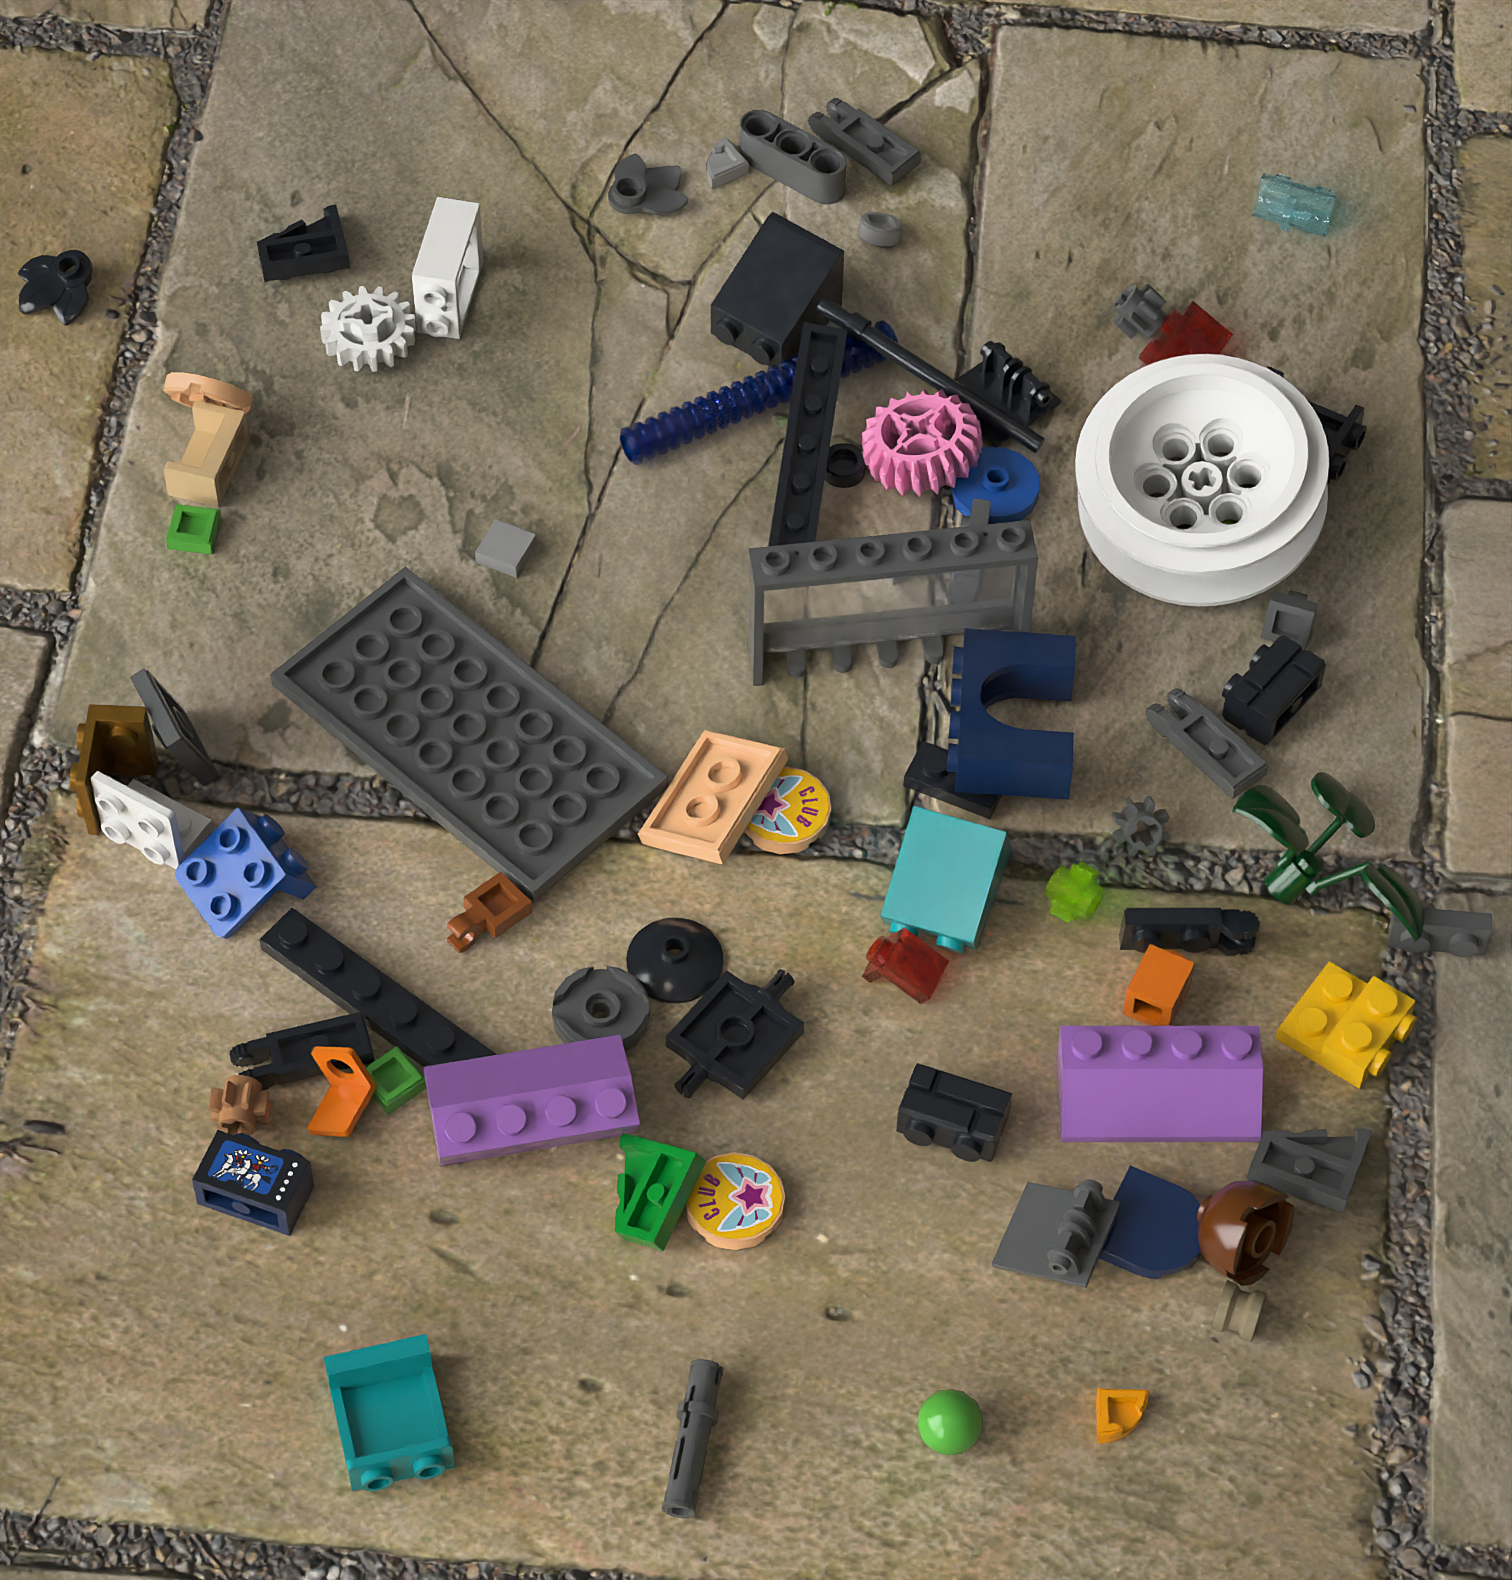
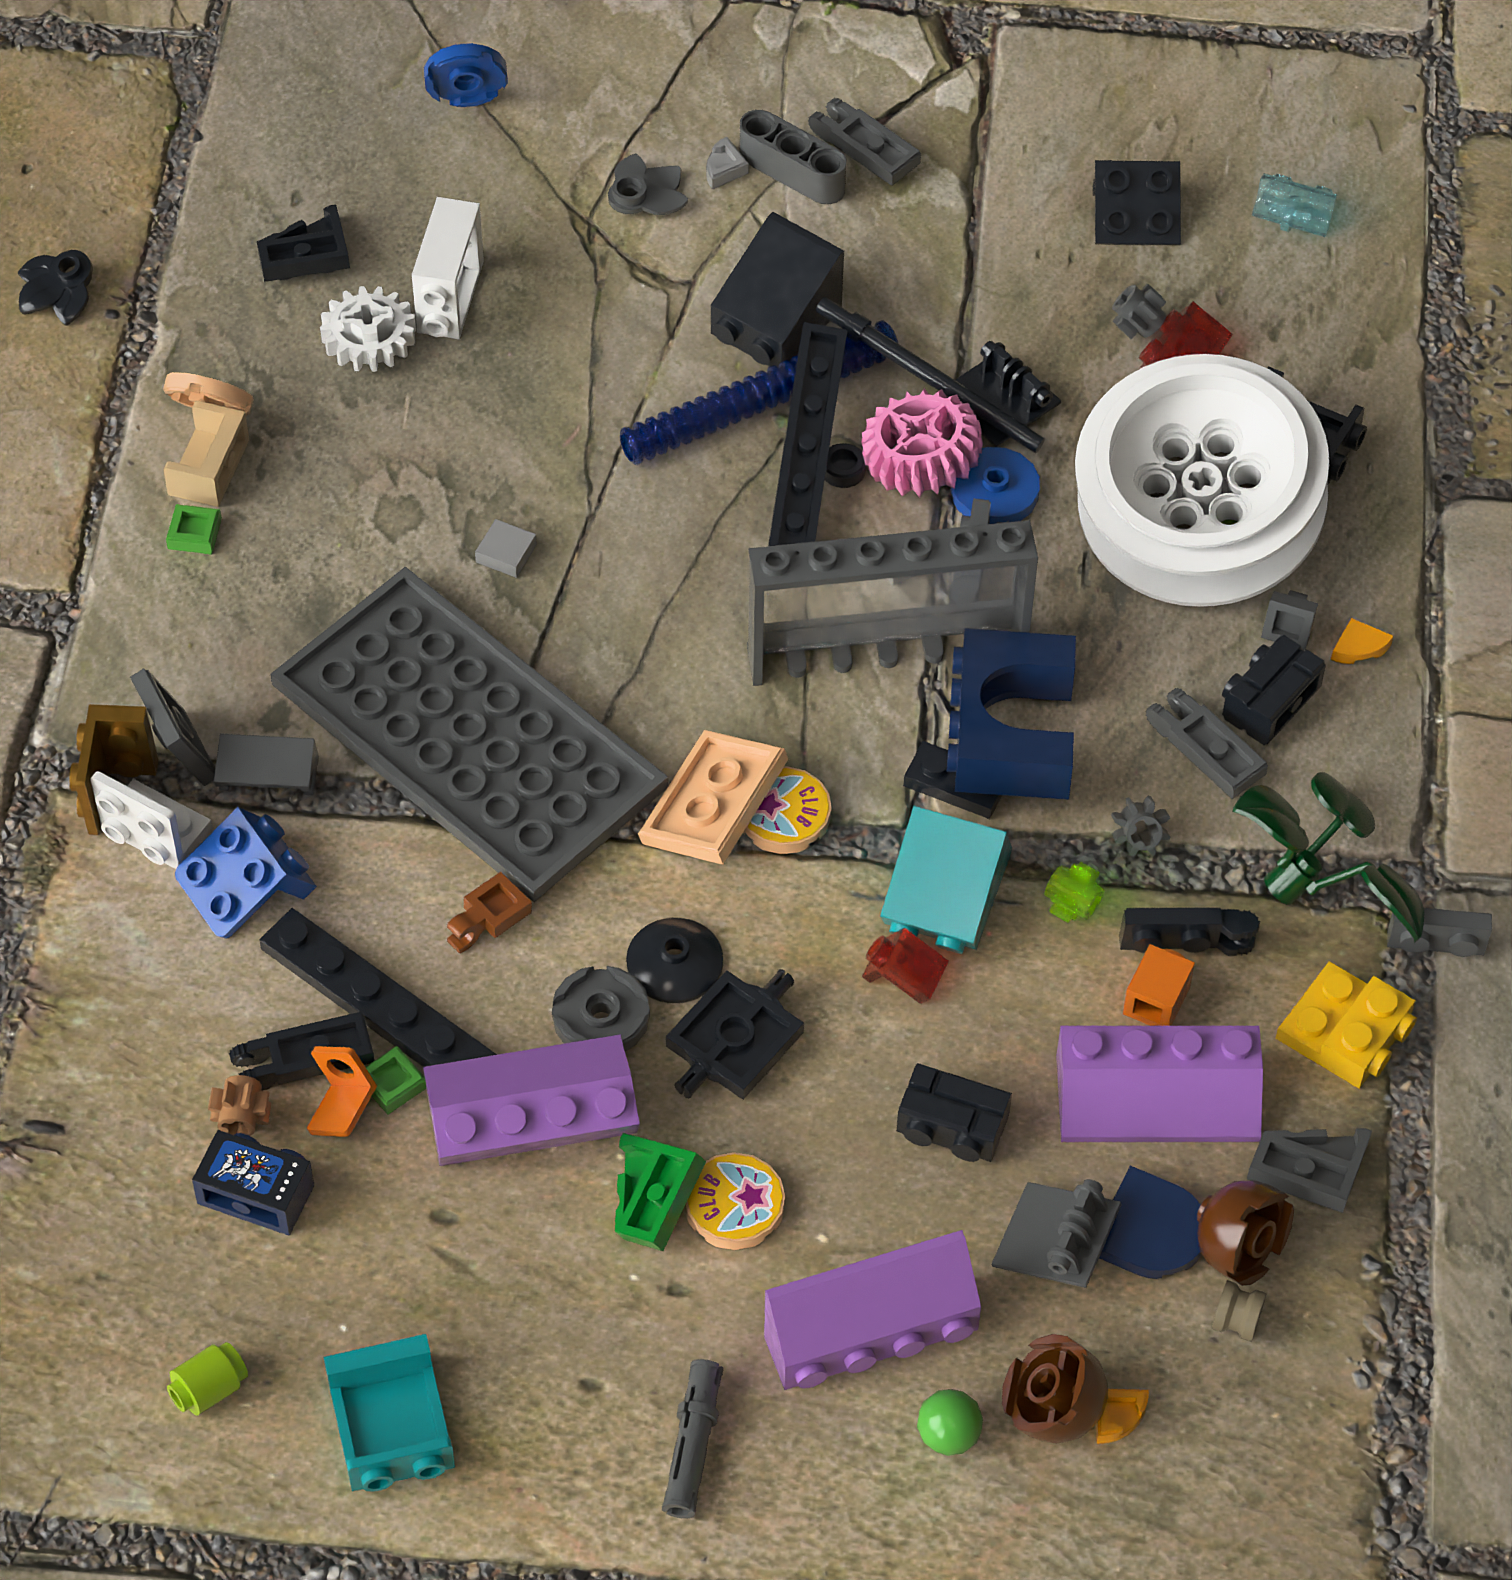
(207, 1378): none -> lime brick
(266, 762): none -> dark grey hinge
(465, 74): none -> blue plate
(872, 1311): none -> medium lavender slope
(880, 229): light grey tile -> none
(1055, 1390): none -> reddish brown cylinder
(1137, 202): none -> black hinge
(1360, 643): none -> light orange tile

